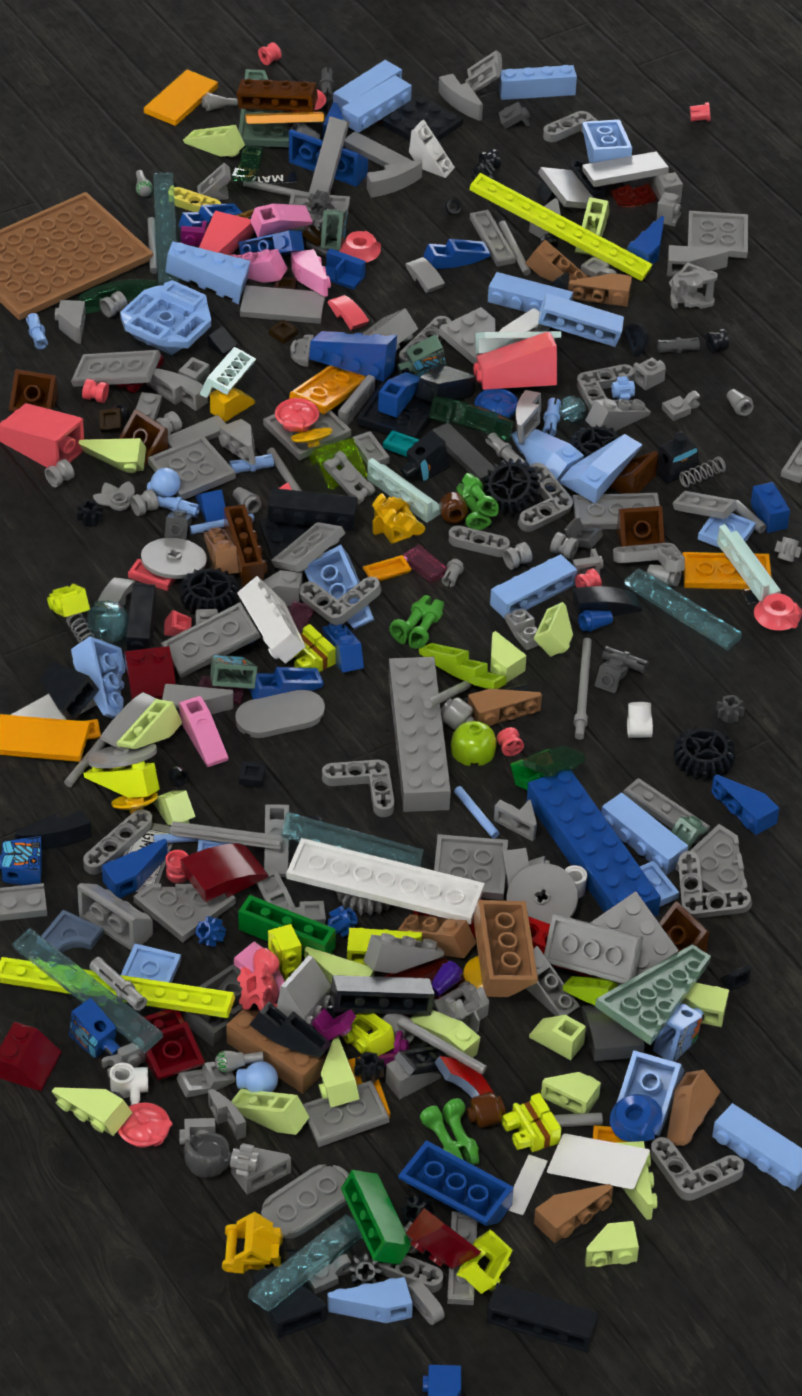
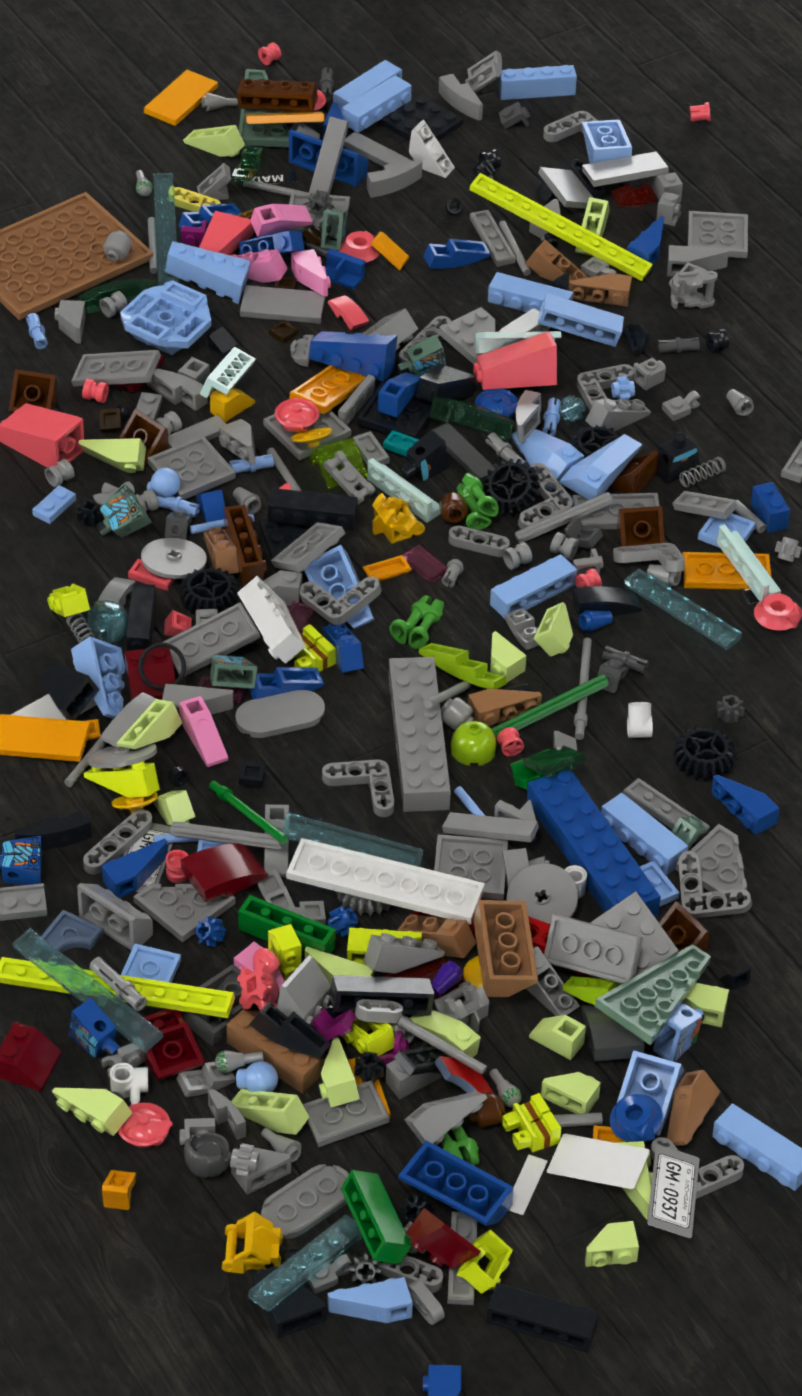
(54, 504): none -> light blue plate
(117, 245): none -> light grey head
(117, 1189): none -> light orange slope
(122, 513): none -> torso
(150, 648): none -> black tyre
(226, 795): none -> green bar
(283, 1144): none -> light grey cone
(378, 1011): none -> light grey beam
(390, 250): none -> light orange tile
(426, 274): light grey slope -> none
(439, 1116): none -> light grey slope
(490, 827): none -> light grey tile
(509, 1093): none -> light grey piece
(554, 704): none -> green axle
(561, 739): none -> light grey slope
(563, 517): none -> light grey axle
(569, 1210): medium nougat slope -> none
(673, 1191): none -> sticker

